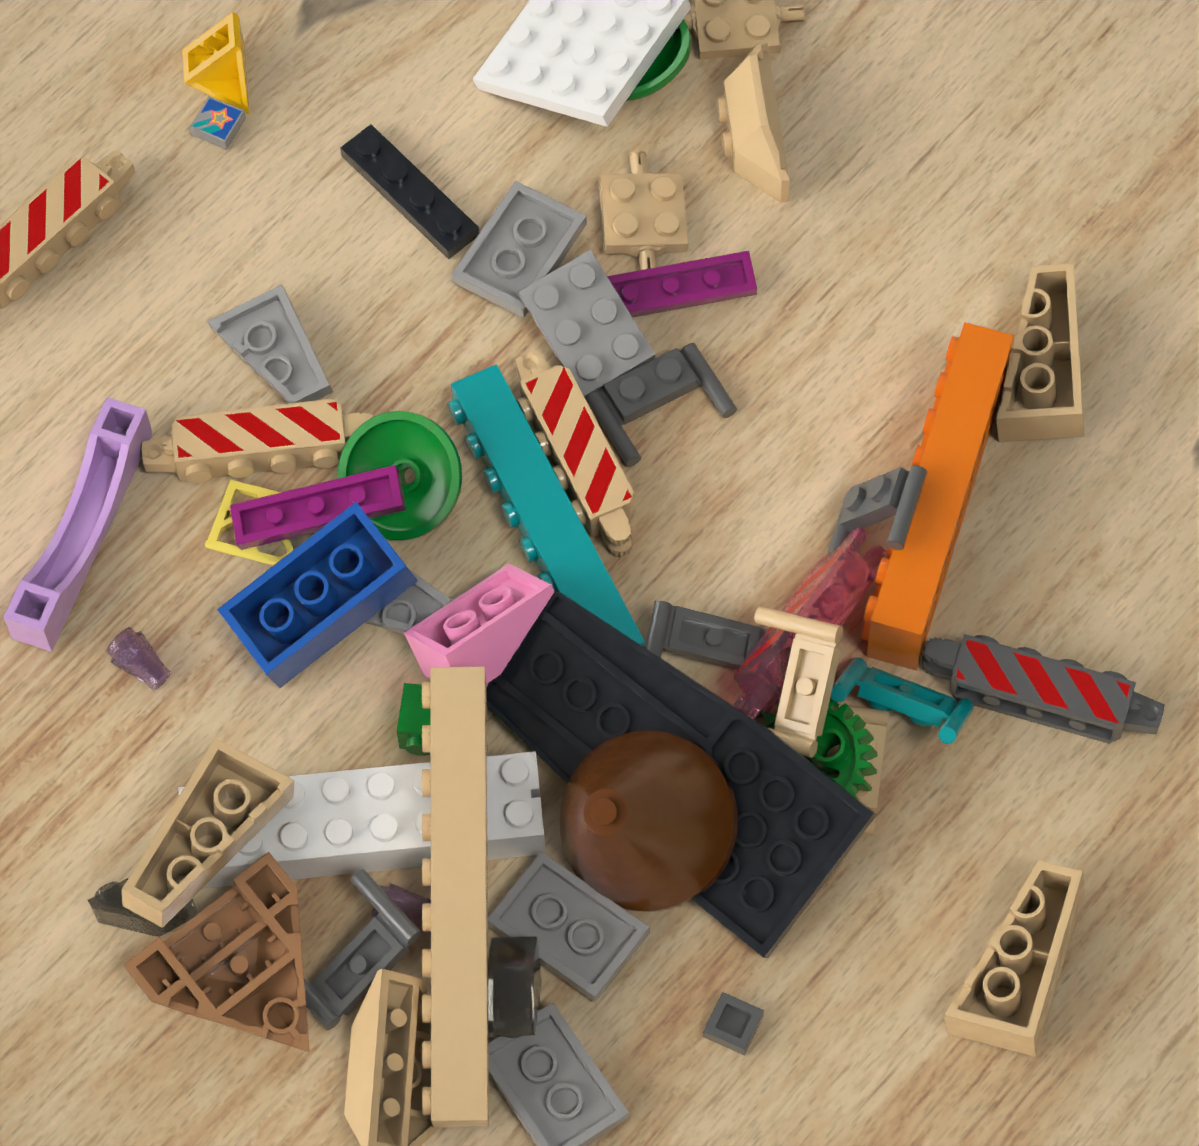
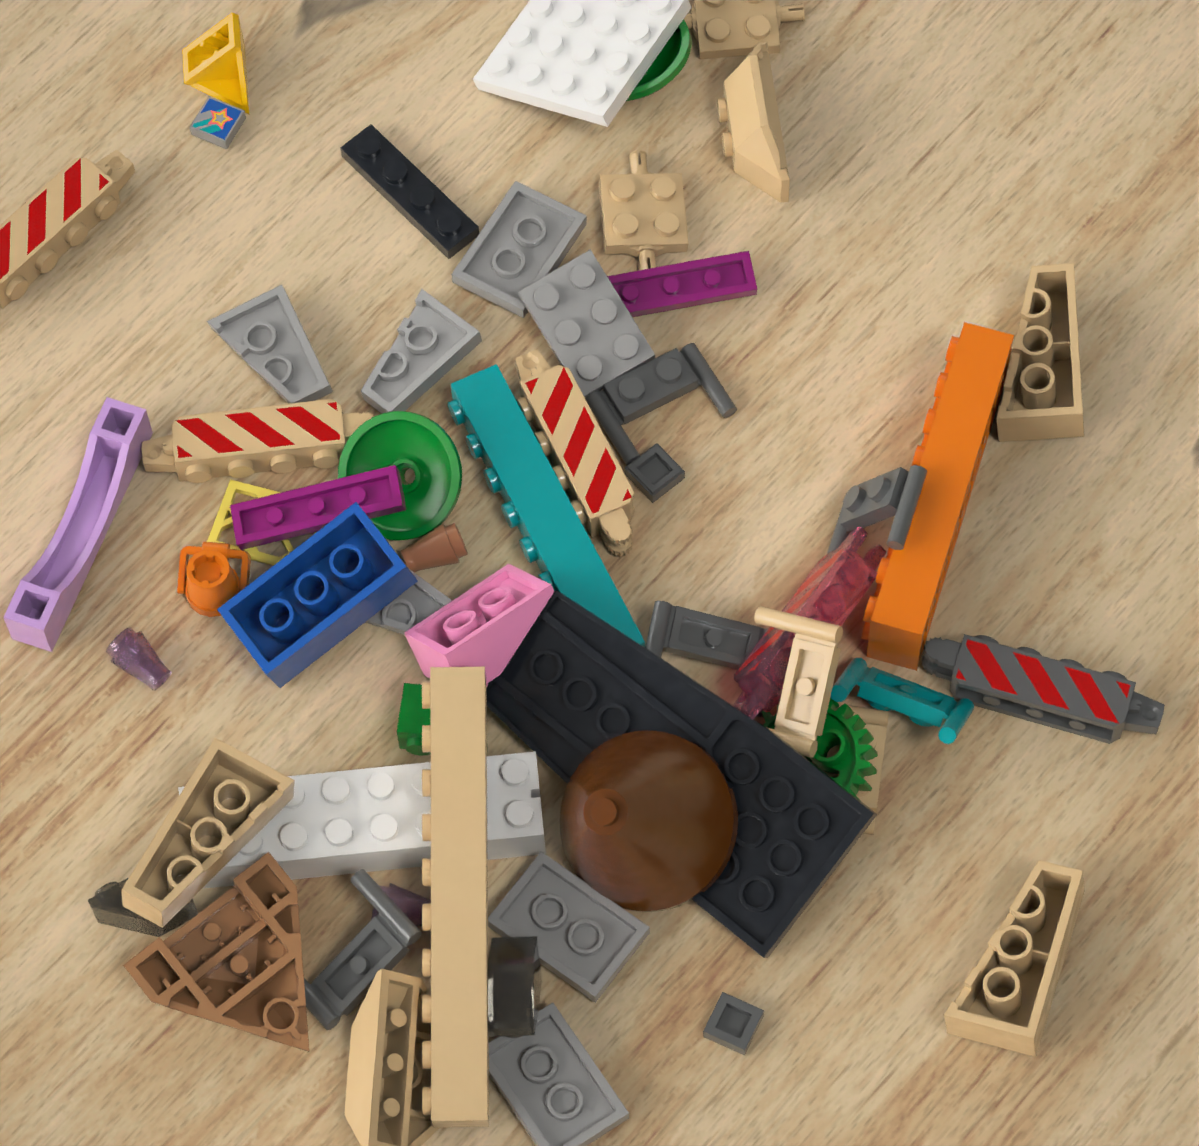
(208, 576): none -> orange piece
(421, 355): none -> light grey wing
(436, 549): none -> nougat cone
(654, 473): none -> dark grey tile

